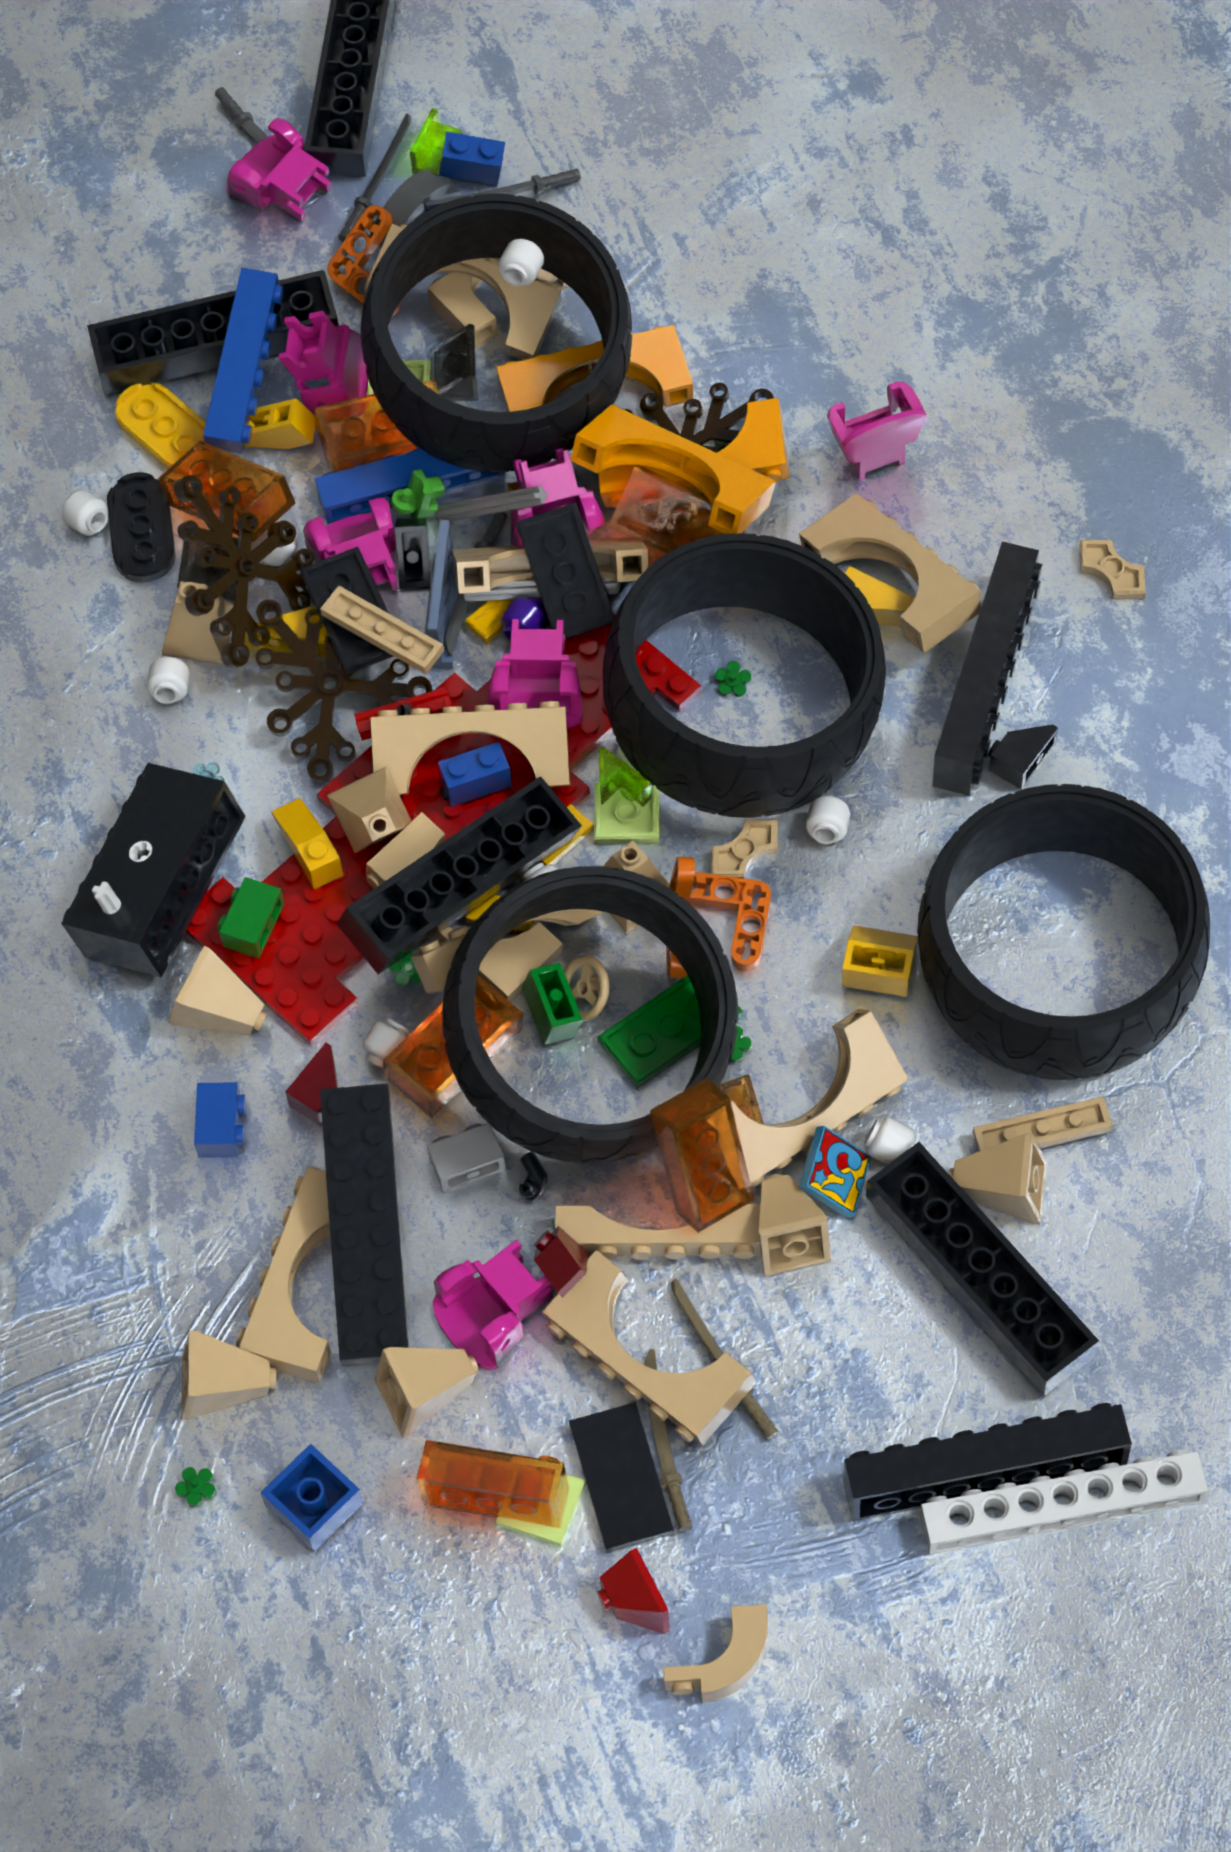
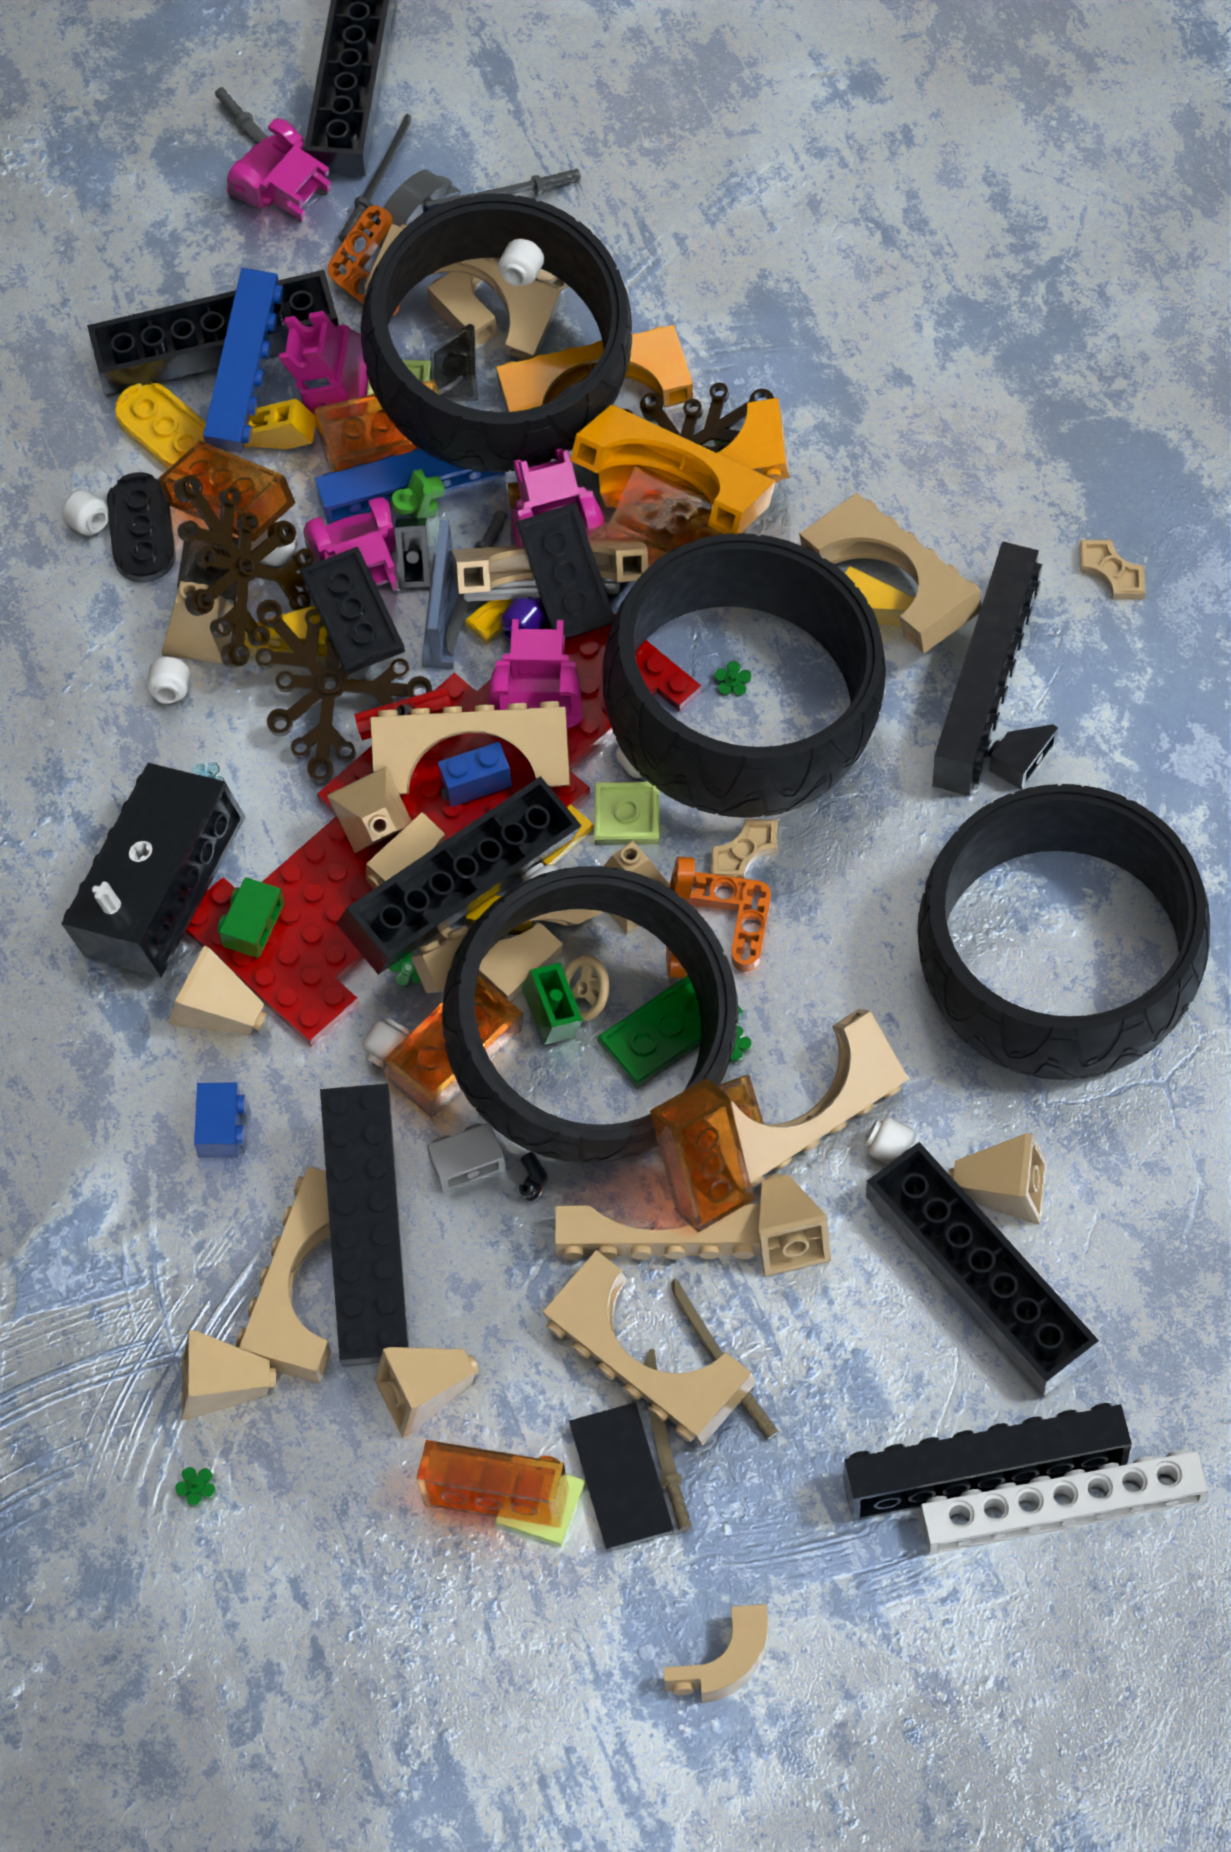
(305, 1090): dark red slope -> none
(308, 843): yellow slope -> none
(312, 1497): blue brick -> none
(382, 629): tan plate -> none
(429, 144): clear neon green panel -> none
(471, 158): blue brick -> none
(487, 1311): dark pink piece -> none
(492, 504): light grey axle -> none
(560, 1259): dark red slope -> none
(617, 775): clear neon green slope -> none
(633, 1594): red slope -> none
(828, 819): white head -> none
(835, 1171): tile -> none
(878, 435): dark pink piece -> none
(879, 961): yellow slope -> none
(1050, 1125): tan plate -> none

